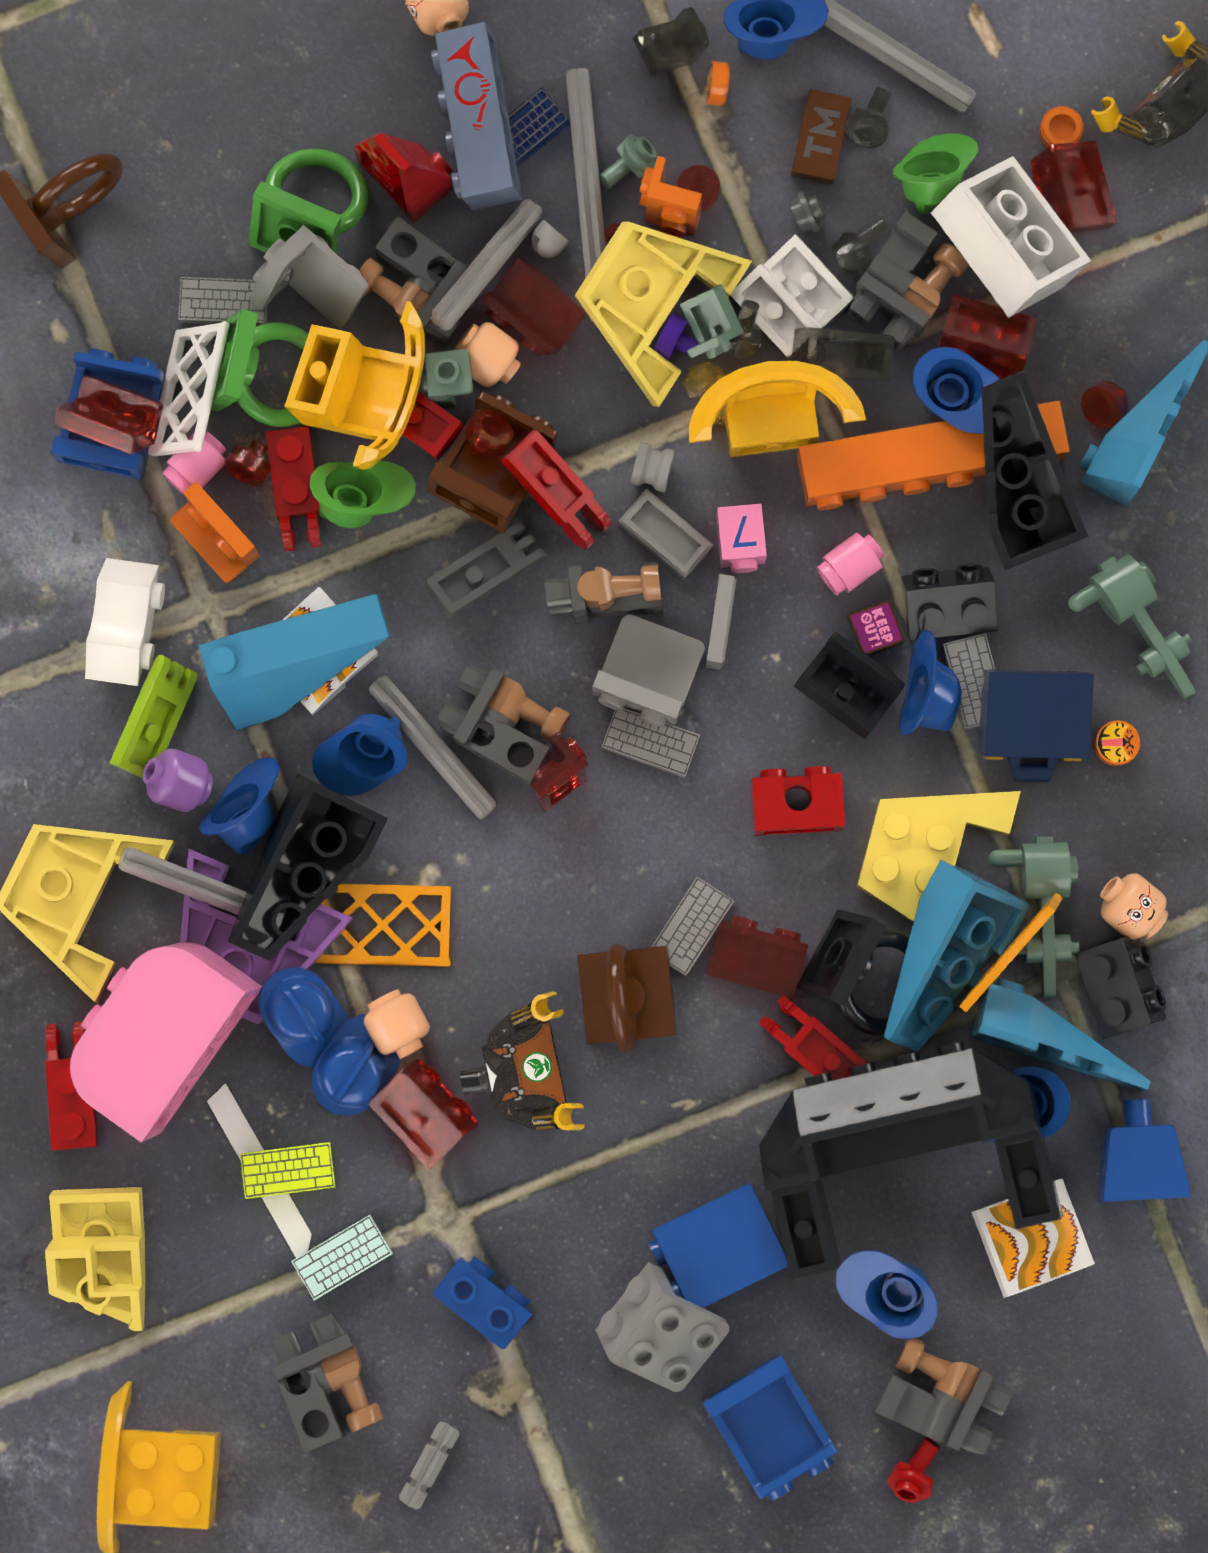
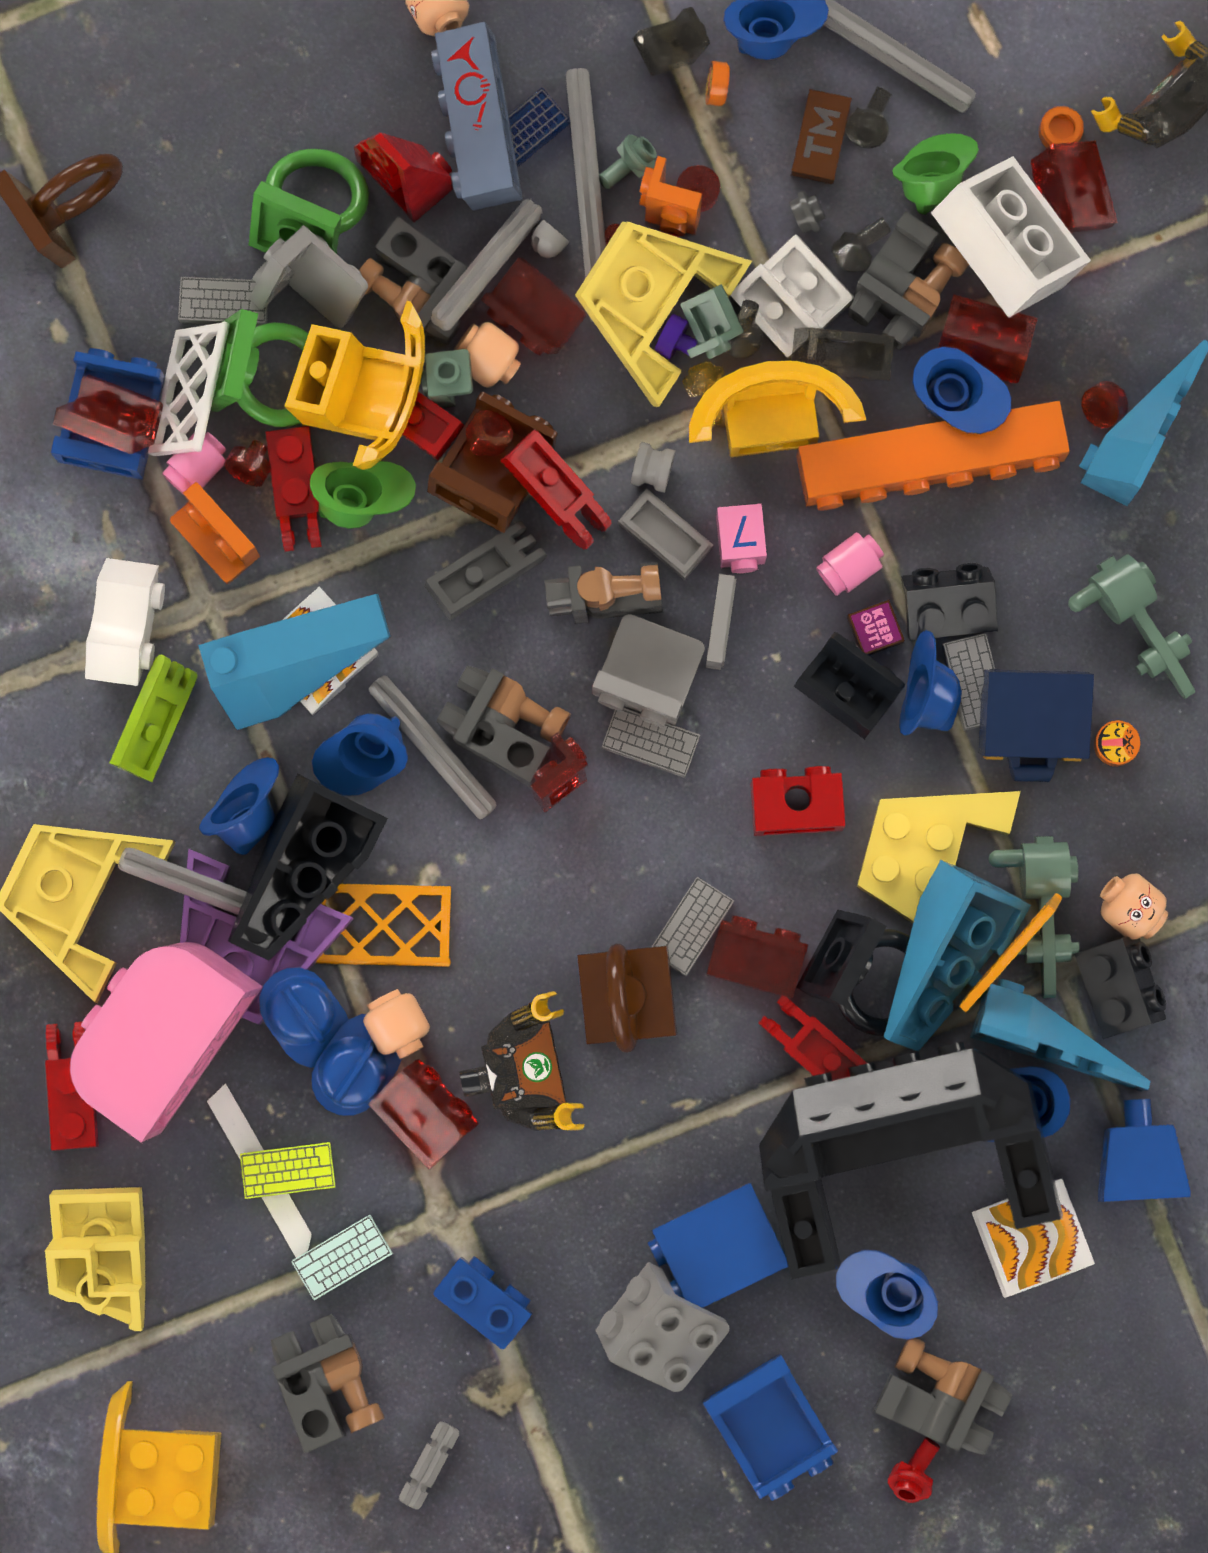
(177, 780): medium lavender head -> none
(1025, 485): black wedge -> none

